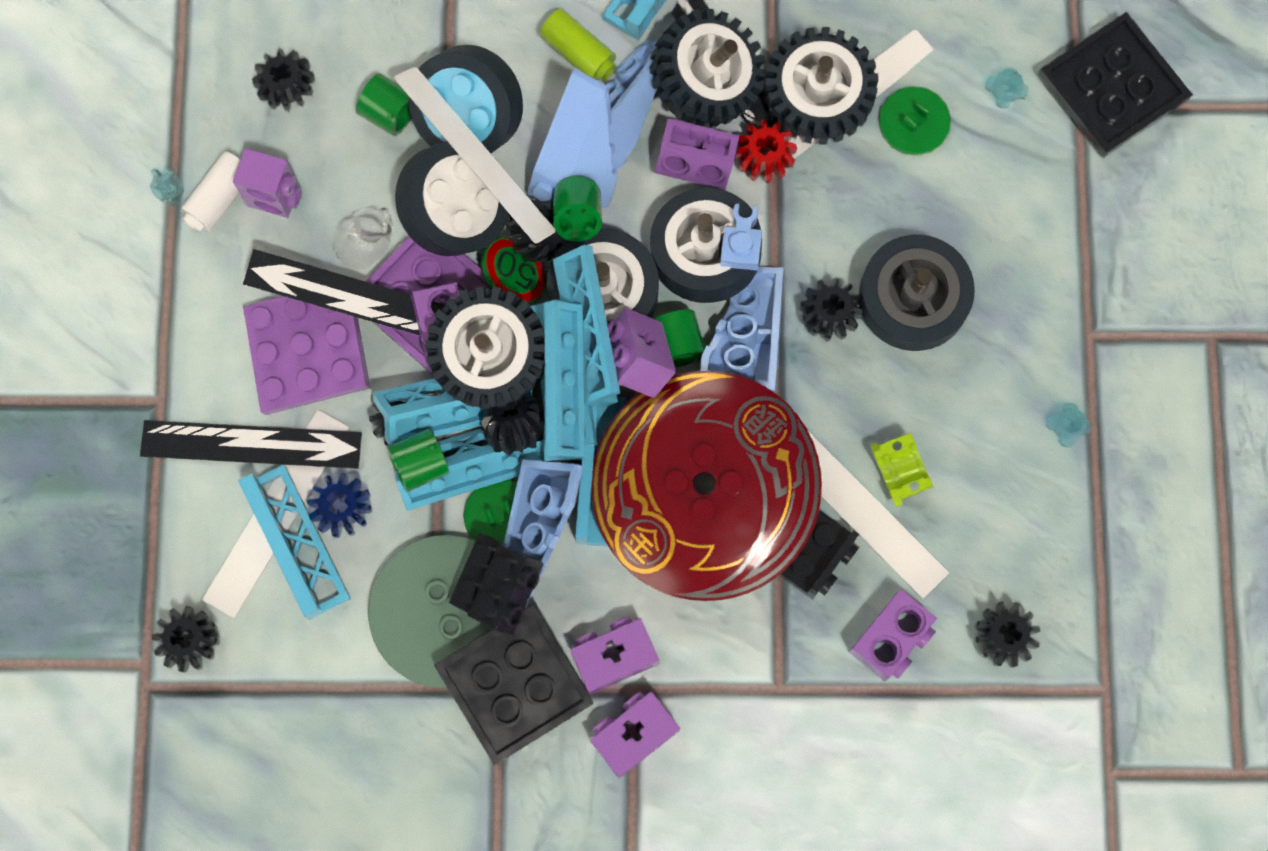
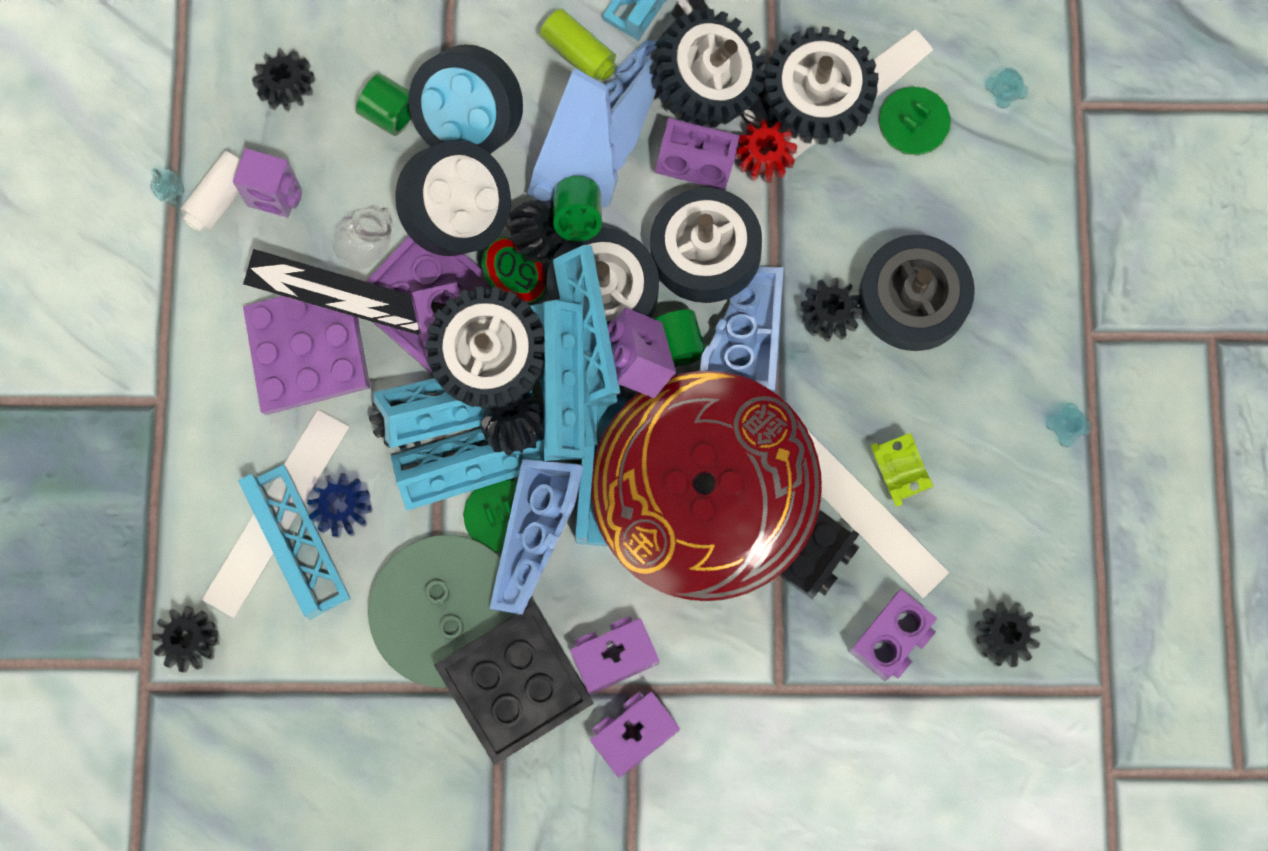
(251, 444): black sticker -> none
(417, 460): green piece -> none
(475, 154): white sticker -> none
(496, 584): black plate -> none
(742, 244): light blue plate -> none
(1115, 84): black plate -> none

